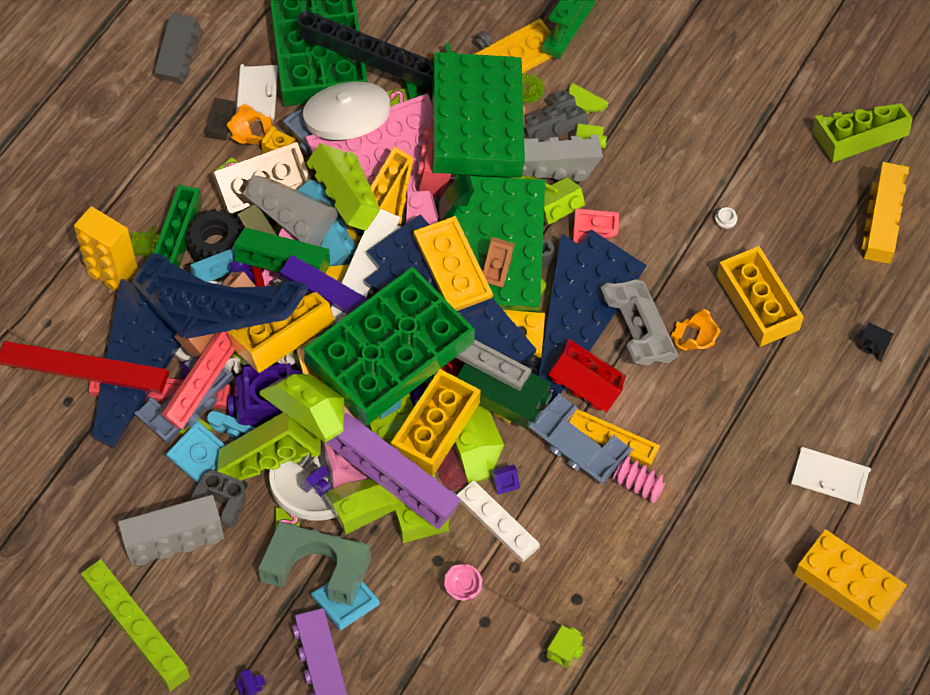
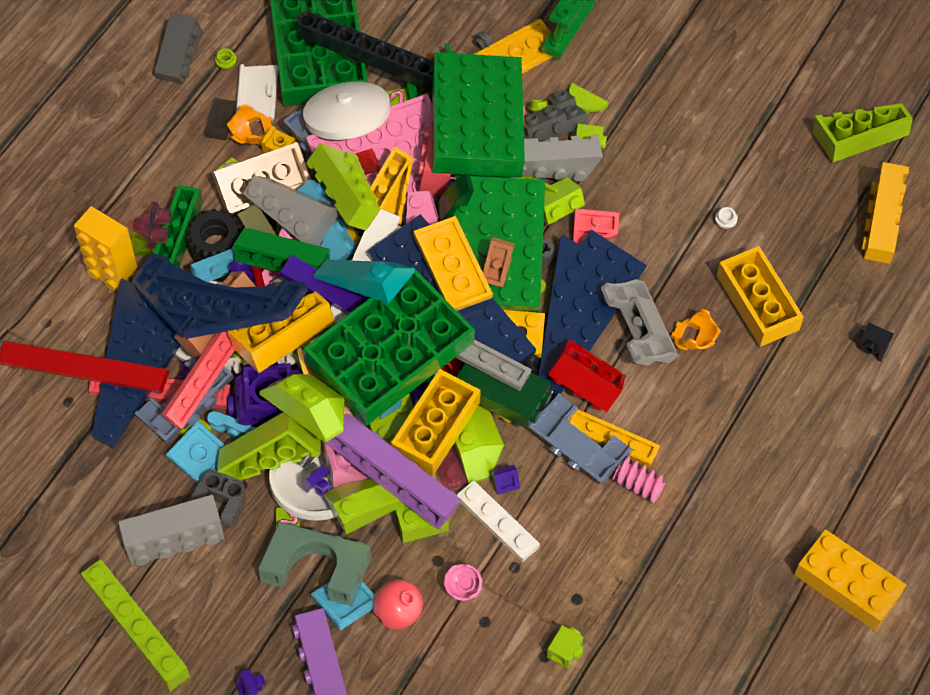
(150, 224): none -> clear pink hips
(225, 54): none -> lime plate
(367, 278): none -> teal wedge
(368, 161): none -> clear red plate
(398, 604): none -> coral cylinder
(536, 88): clear neon green gear -> none
(537, 104): none -> lime plate
(819, 469): white door -> none

